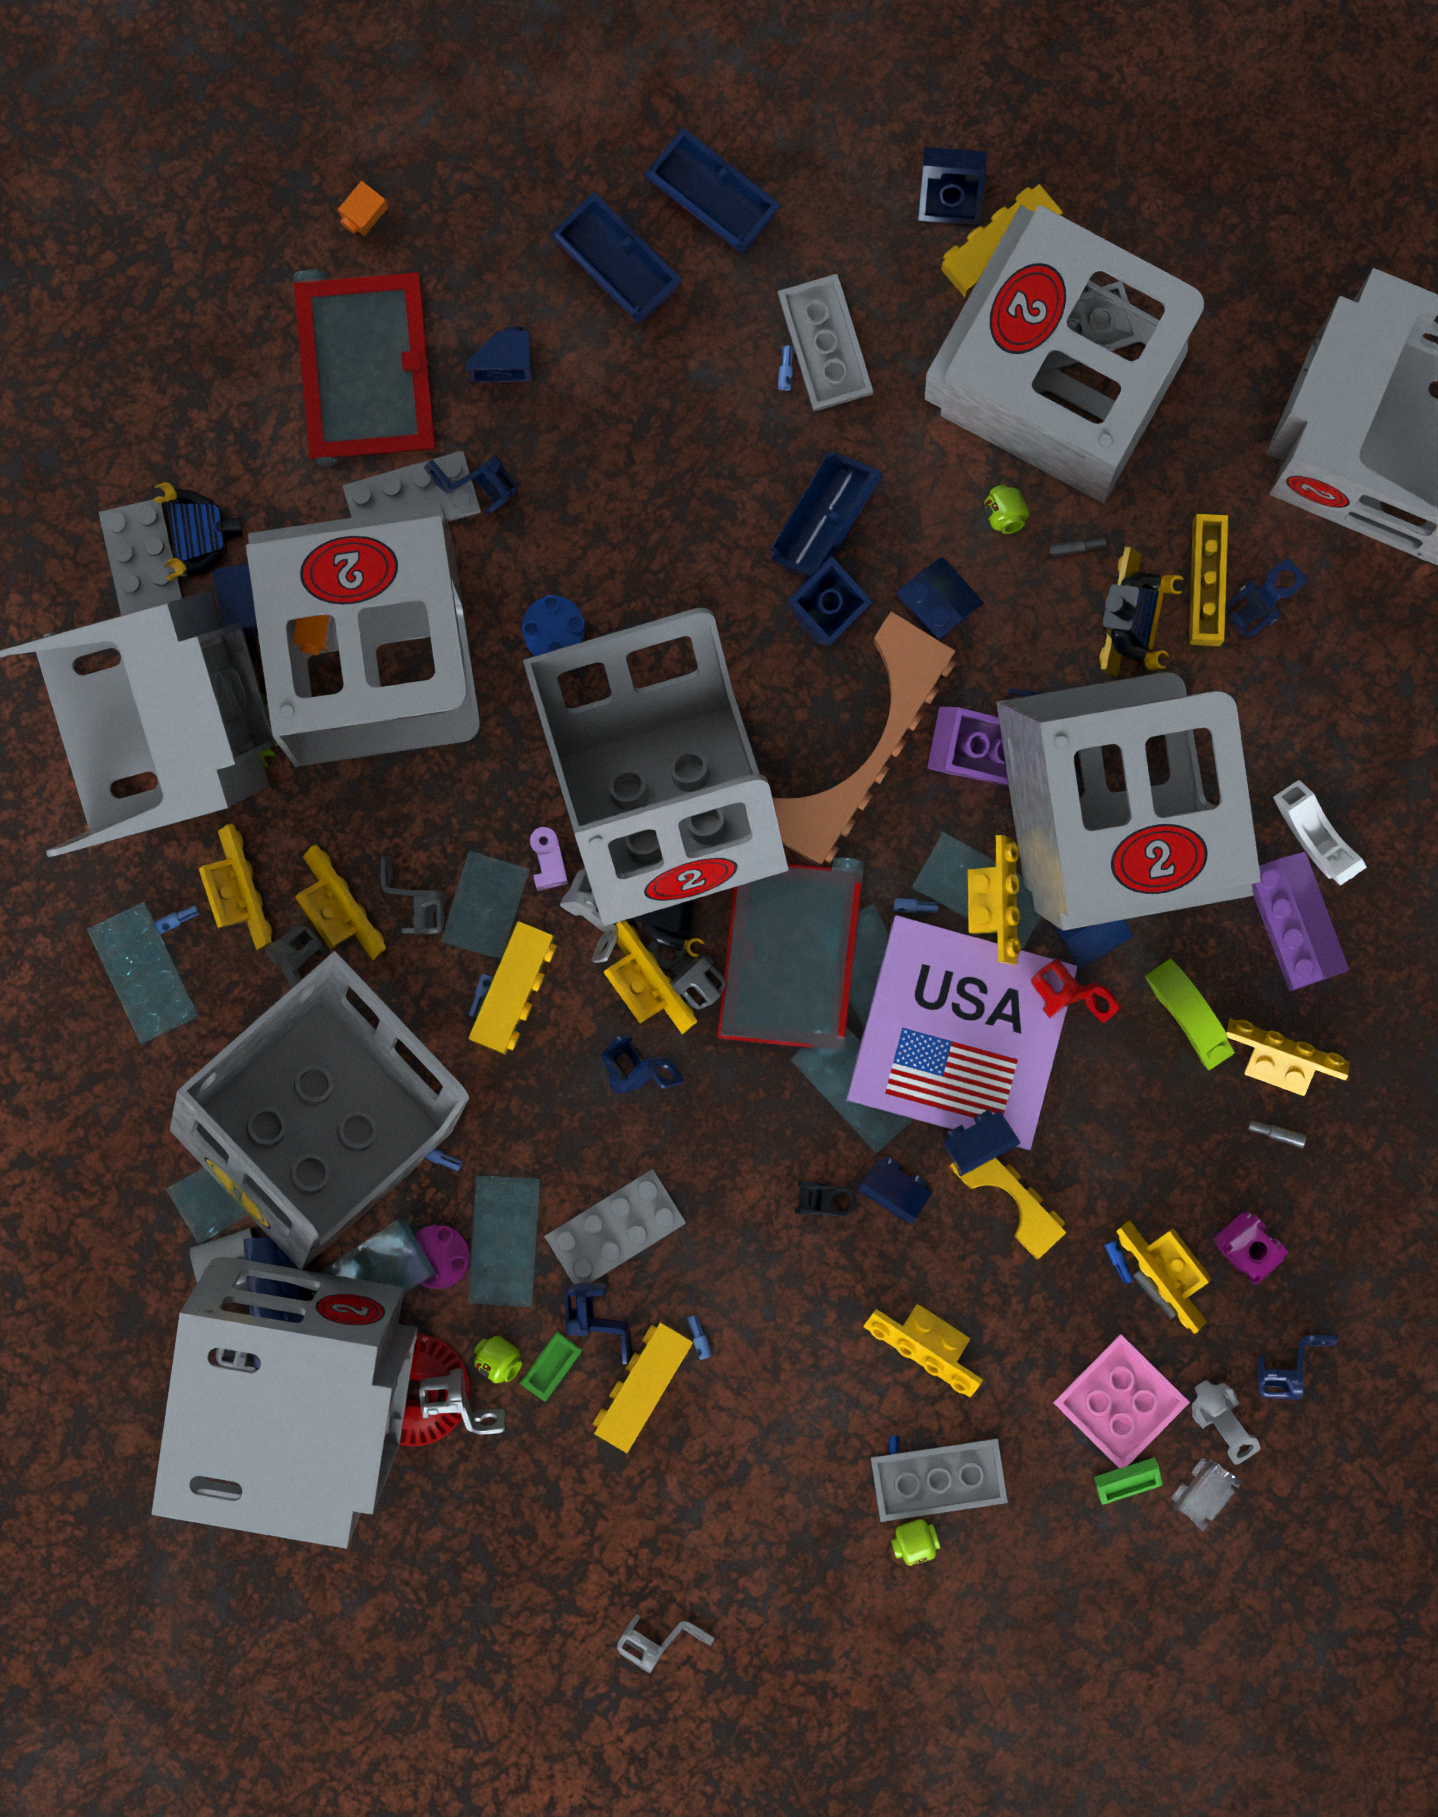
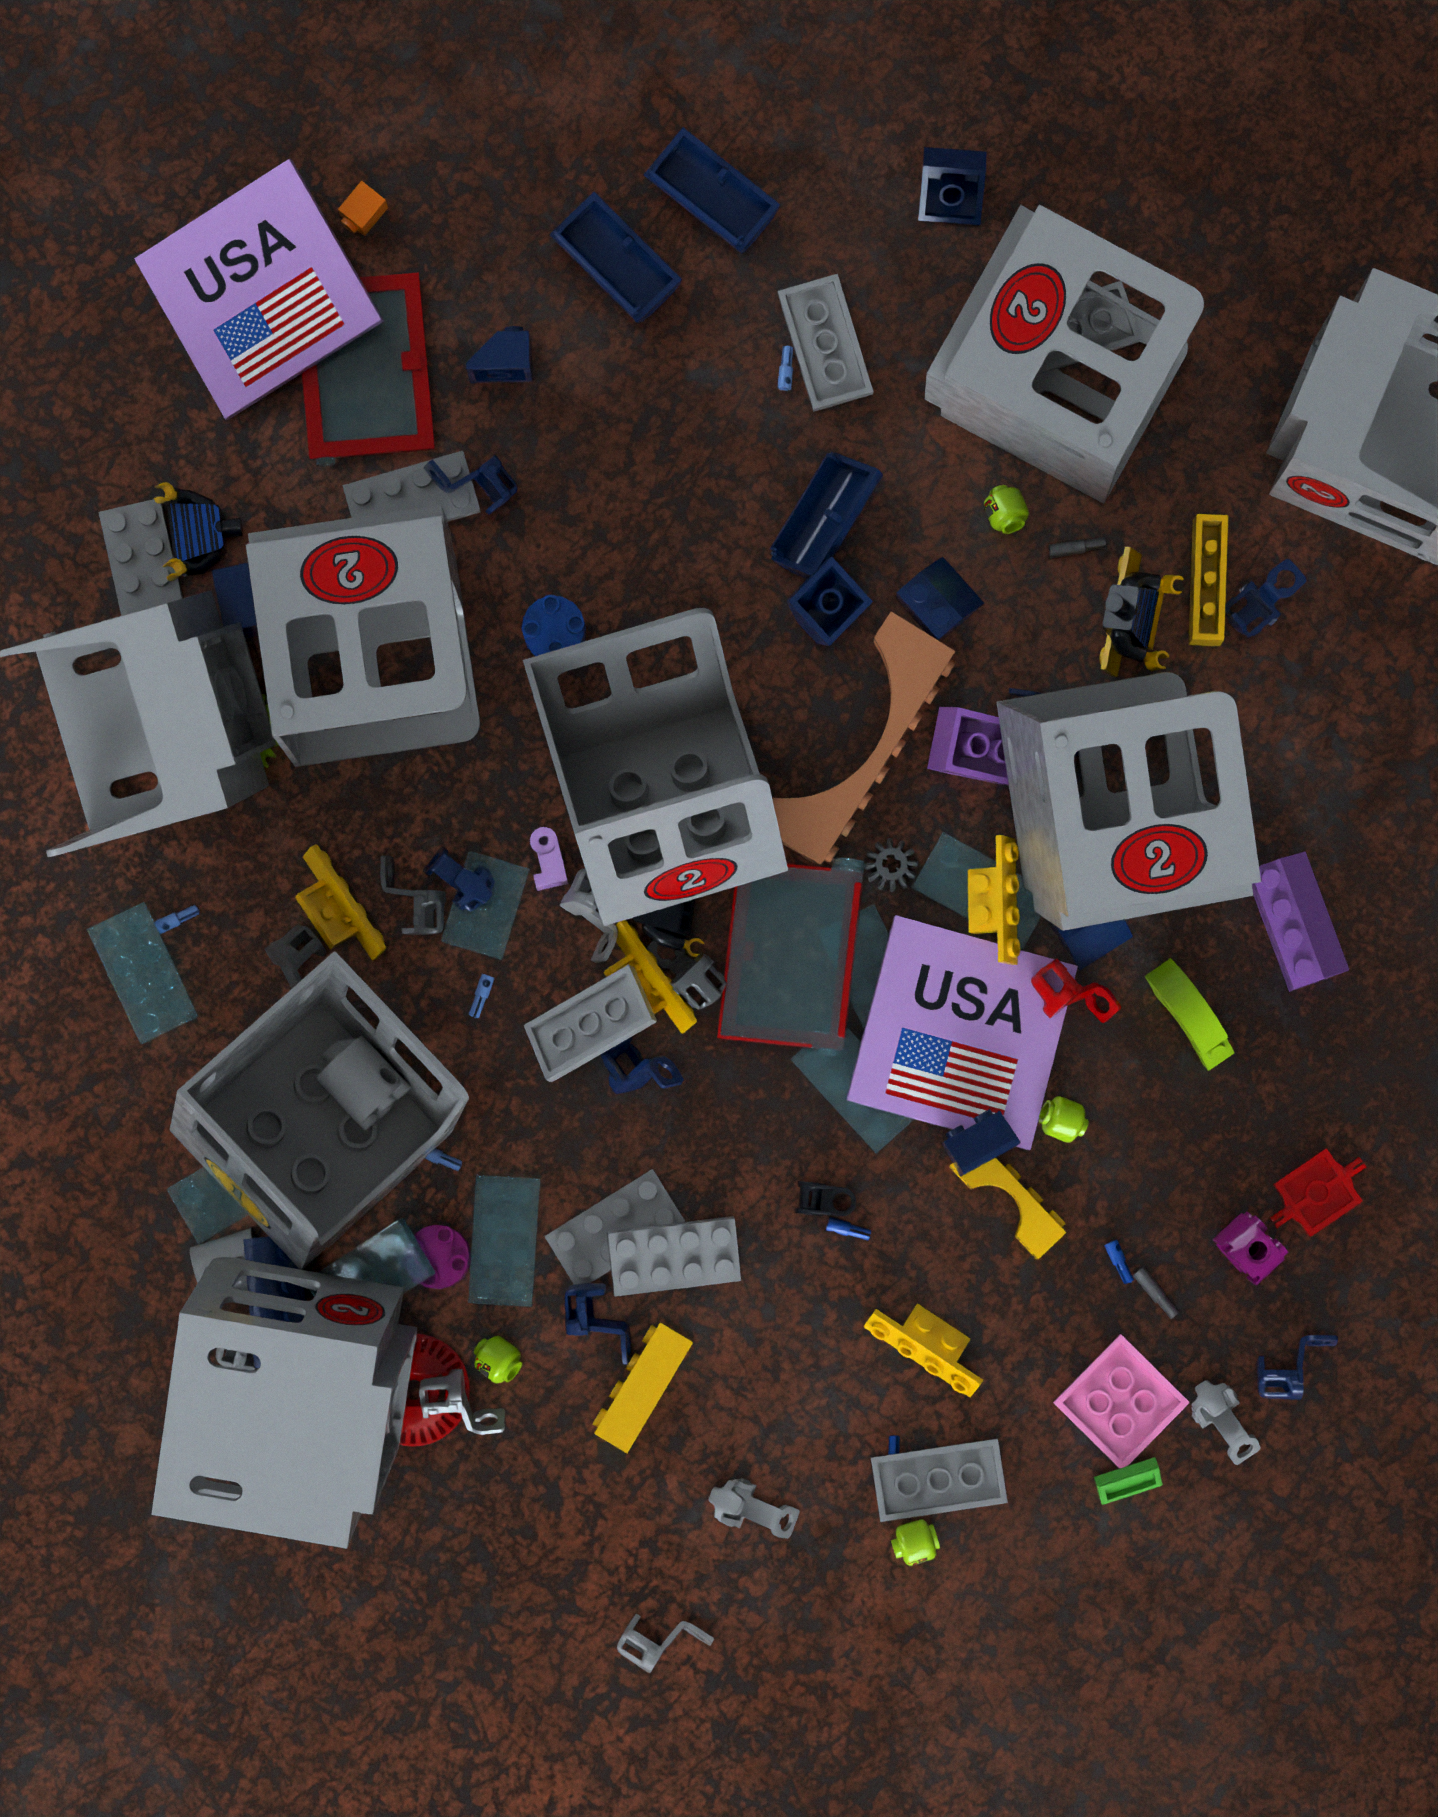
(232, 889): yellow bracket -> none
(258, 289): none -> lavender tile
(312, 634): orange brick -> none
(361, 1080): none -> light grey cylinder
(471, 887): none -> dark blue piece
(512, 988): yellow brick -> none
(551, 1366): bright green tile -> none
(590, 1023): none -> light grey plate
(674, 1256): none -> light grey plate
(700, 1340): medium blue pin -> none
(737, 1502): none -> light grey piece
(843, 1228): none -> blue pin
(883, 872): none -> dark grey gear
(895, 1190): dark blue slope -> none
(913, 906): medium blue pin -> none
(966, 264): yellow brick -> none
(1063, 1119): none -> lime head
(1171, 1268): yellow bracket -> none
(1206, 1493): clear brick -> none
(1279, 1133): flat silver pin -> none
(1283, 1060): yellow bracket -> none
(1316, 833): white arch -> none
(1317, 1192): none -> red plate

